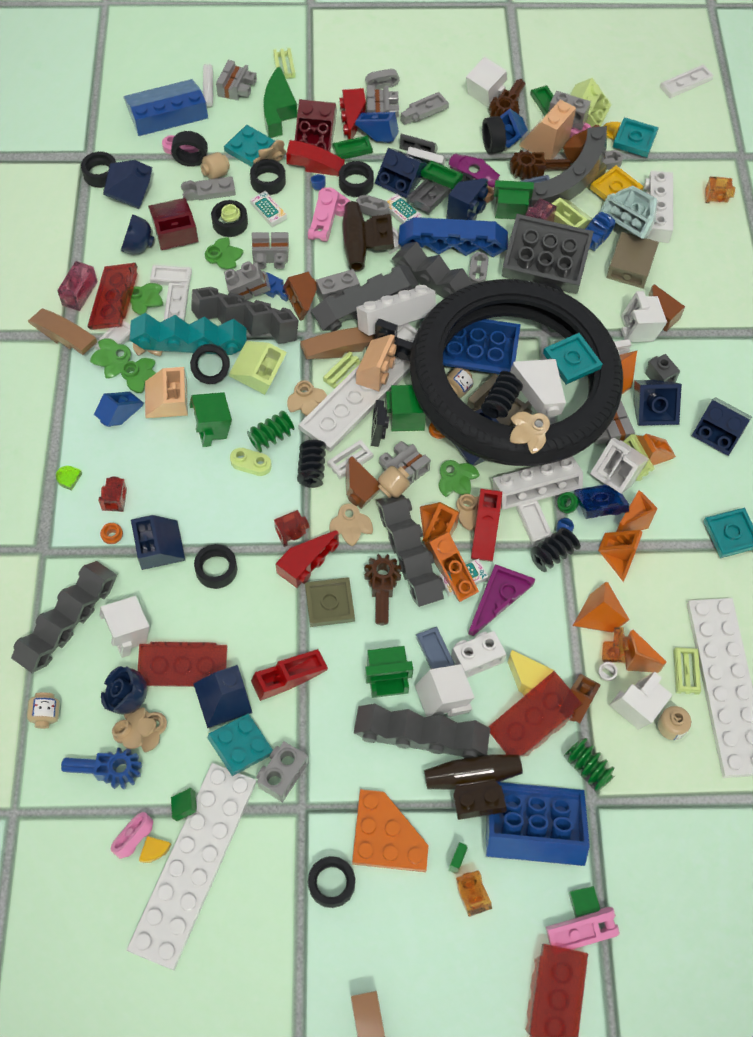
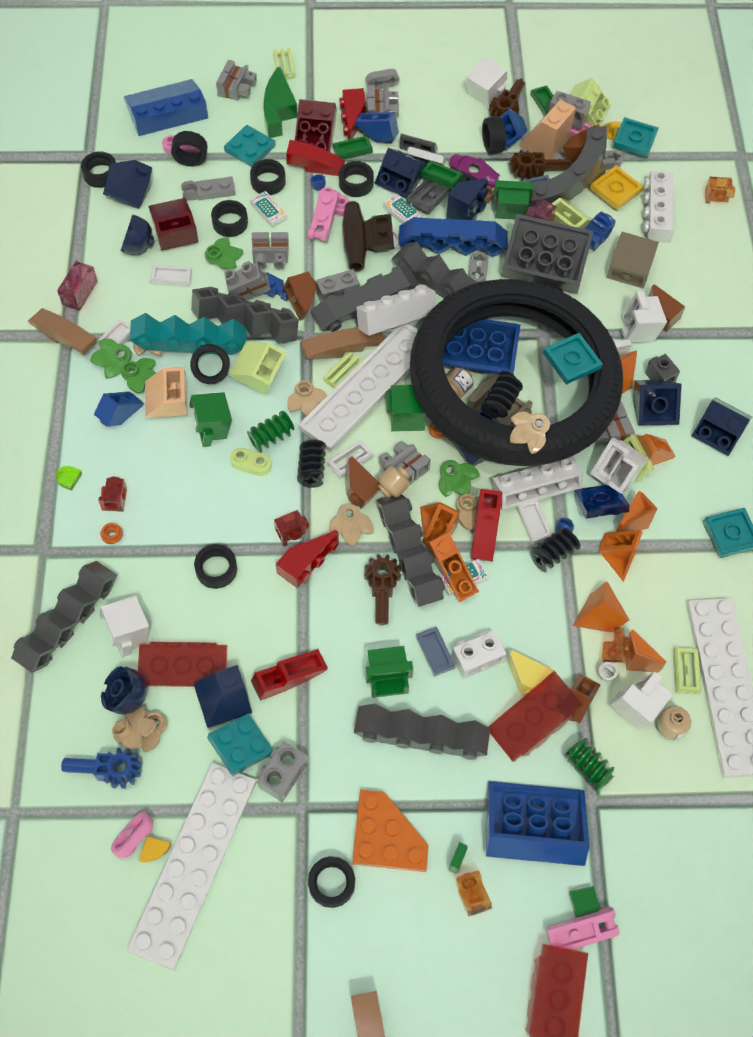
(43, 710): head -> none
(113, 296): clear red piece -> none
(146, 297): bright green plate -> none
(157, 541): dark blue slope -> none
(176, 300): white tile -> none
(183, 804): green tile -> none
(208, 84): white axle -> none
(215, 165): tan head -> none
(230, 213): yellowish green plate -> none
(275, 152): tan plate -> none
(329, 602): olive plate -> none
(372, 205): light grey beam -> none
(377, 362): light nougat slope -> none
(379, 423): black plate -> none
(385, 328): black plate -> none
(424, 108): light grey hinge -> none
(445, 691): white plate -> none
(475, 782): dark brown plate -> none
(501, 591): magenta wing -> none
(541, 385): white slope -> none
(562, 500): green plate -> none
(632, 210): light aqua wedge -> none
(686, 81): white tile -> none

